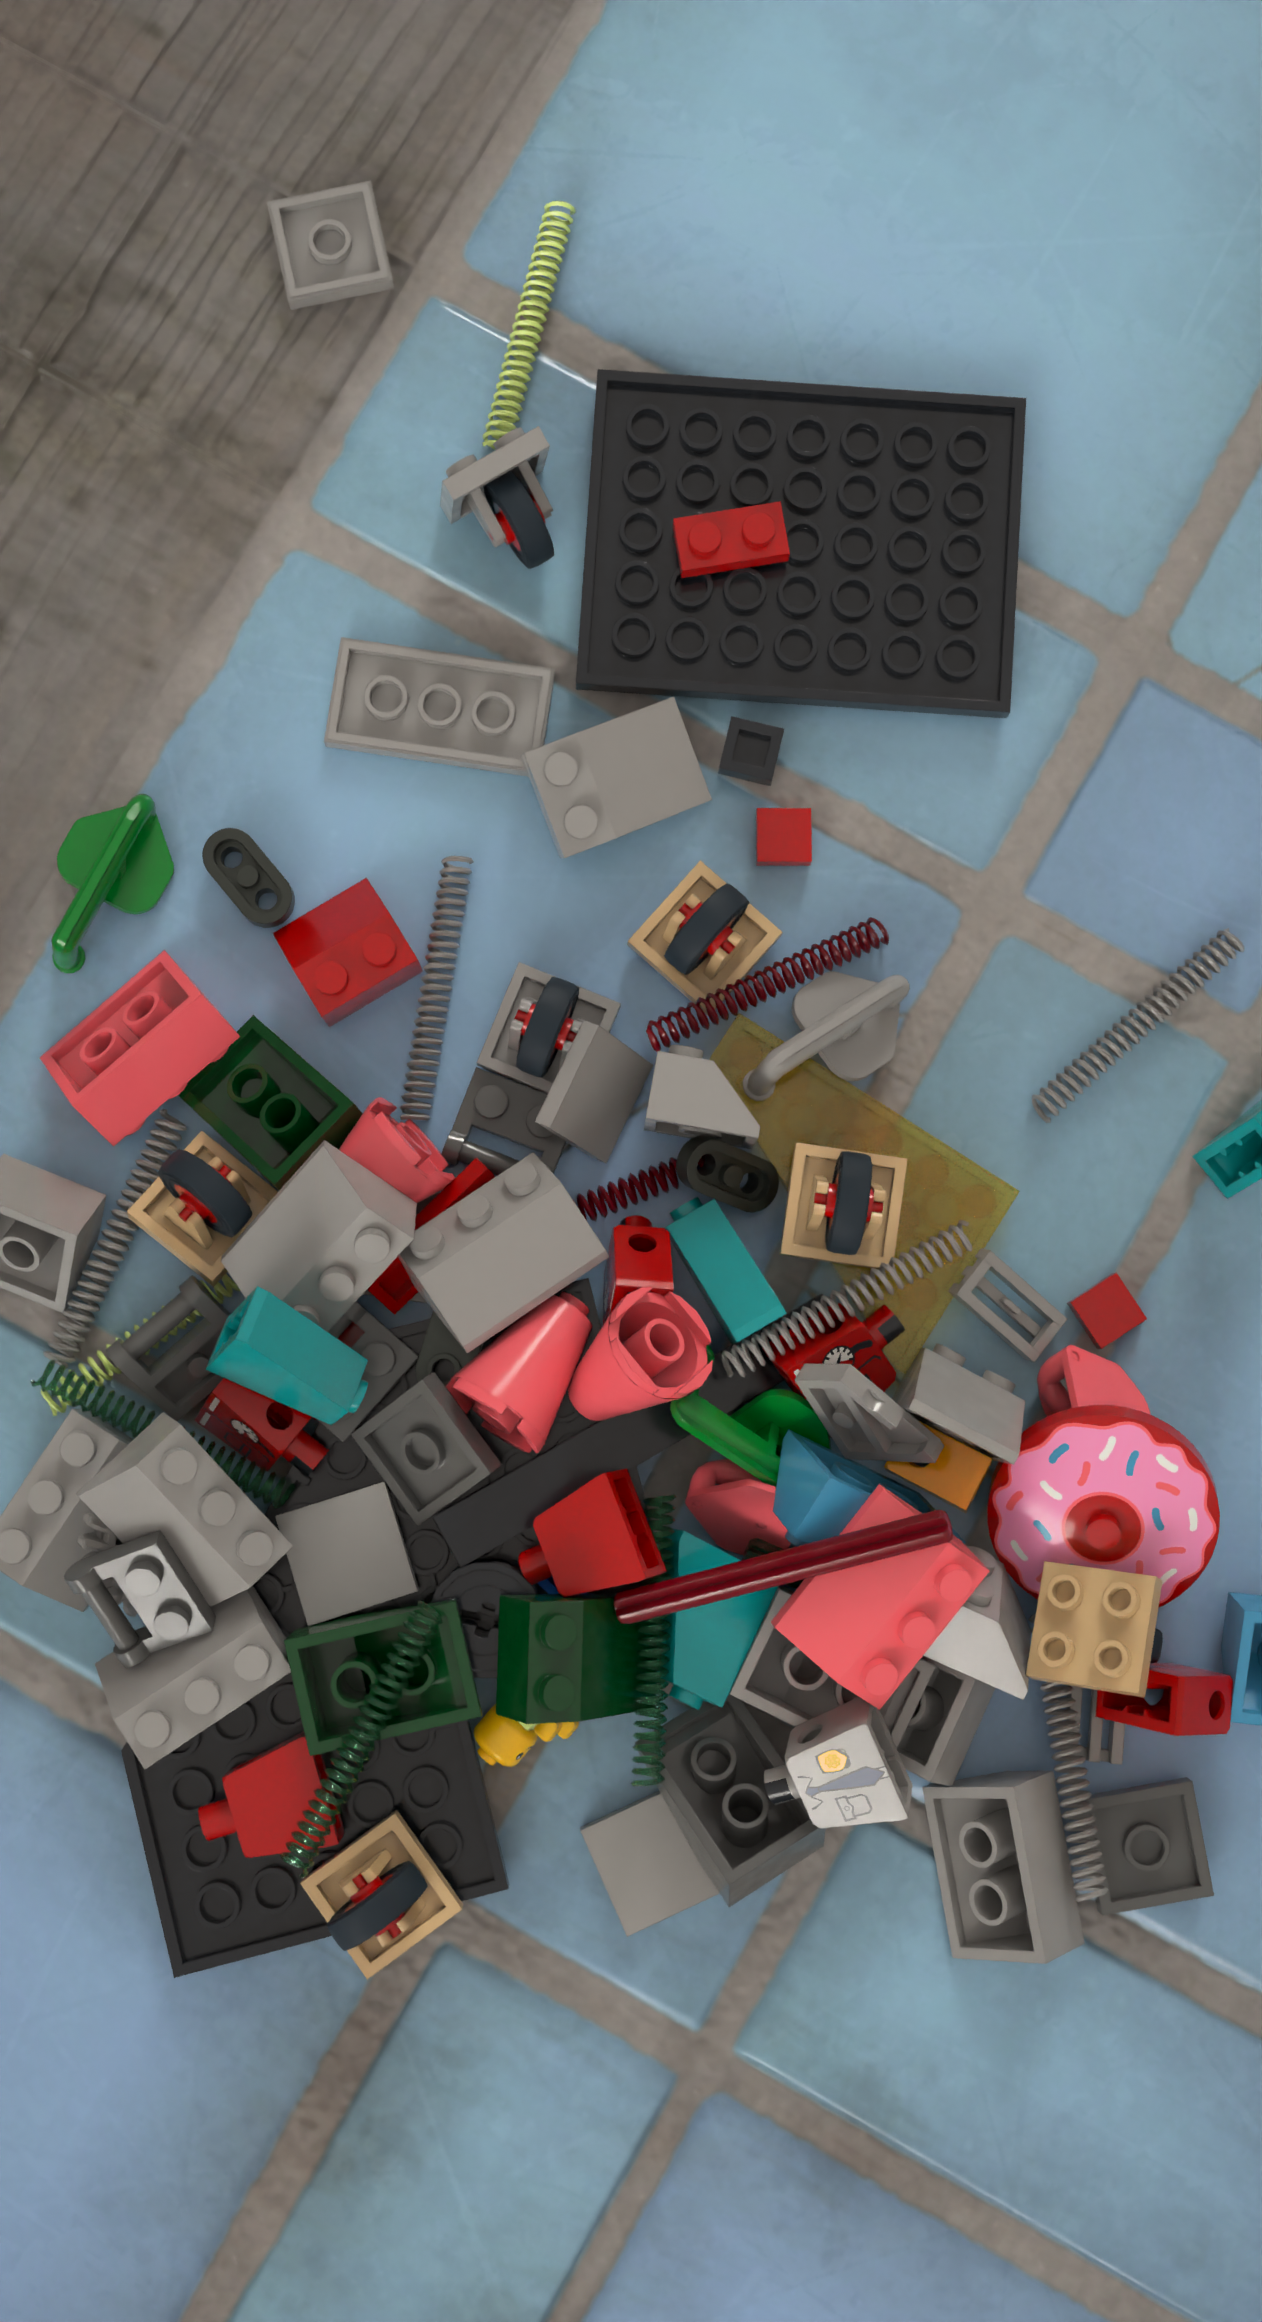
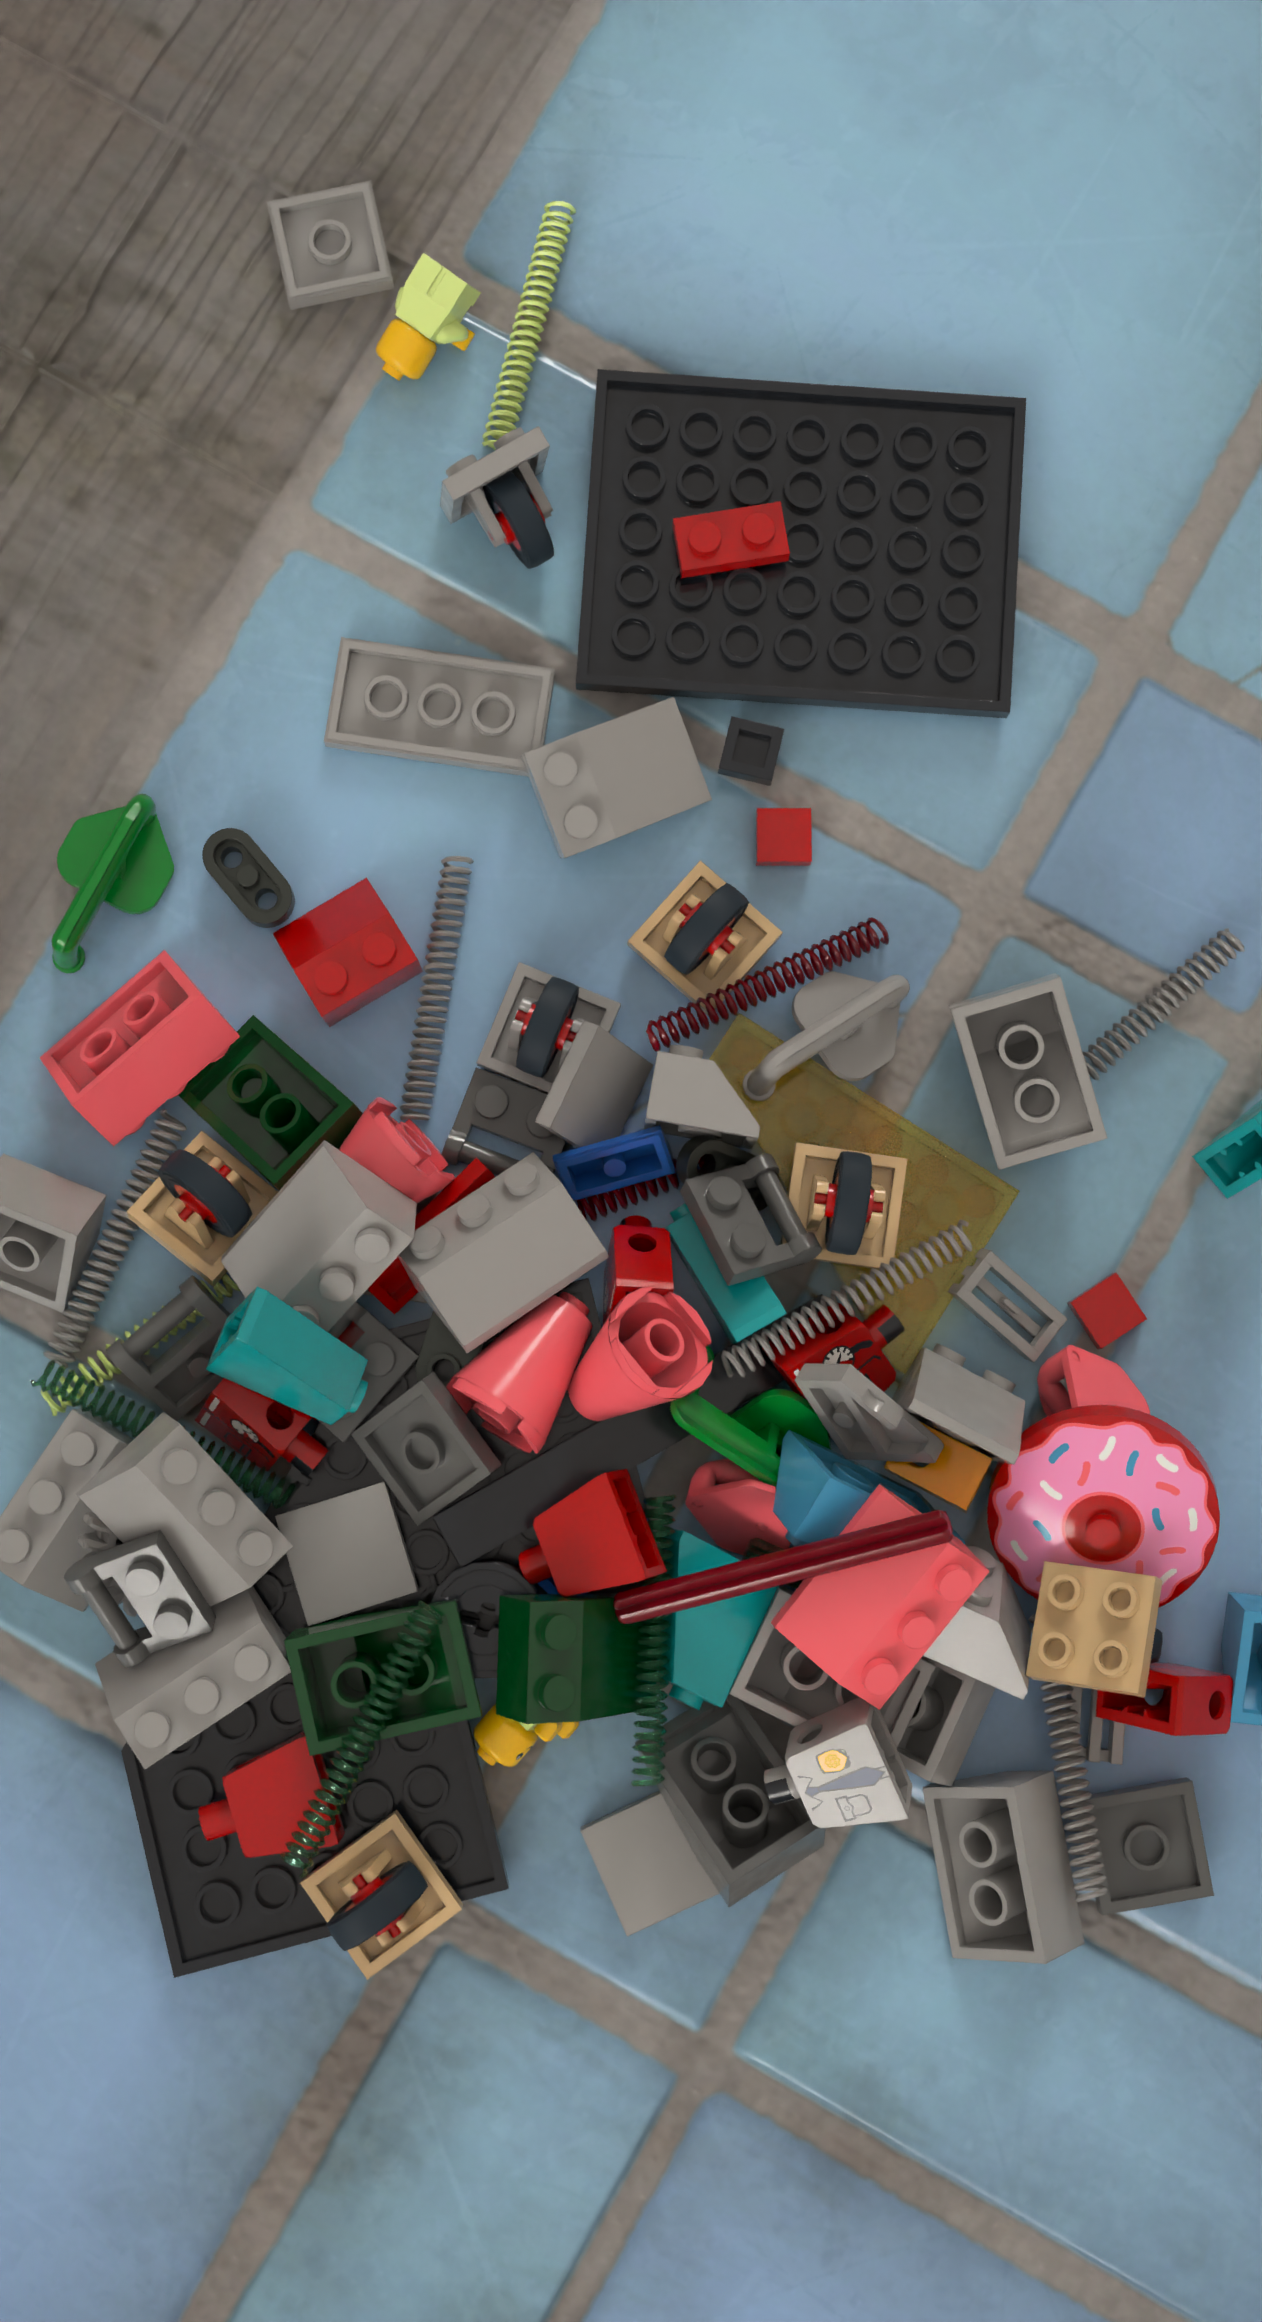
(428, 314): none -> yellowish green piece
(615, 1163): none -> blue slope
(735, 1227): none -> dark grey plate
(1028, 1071): none -> light grey slope

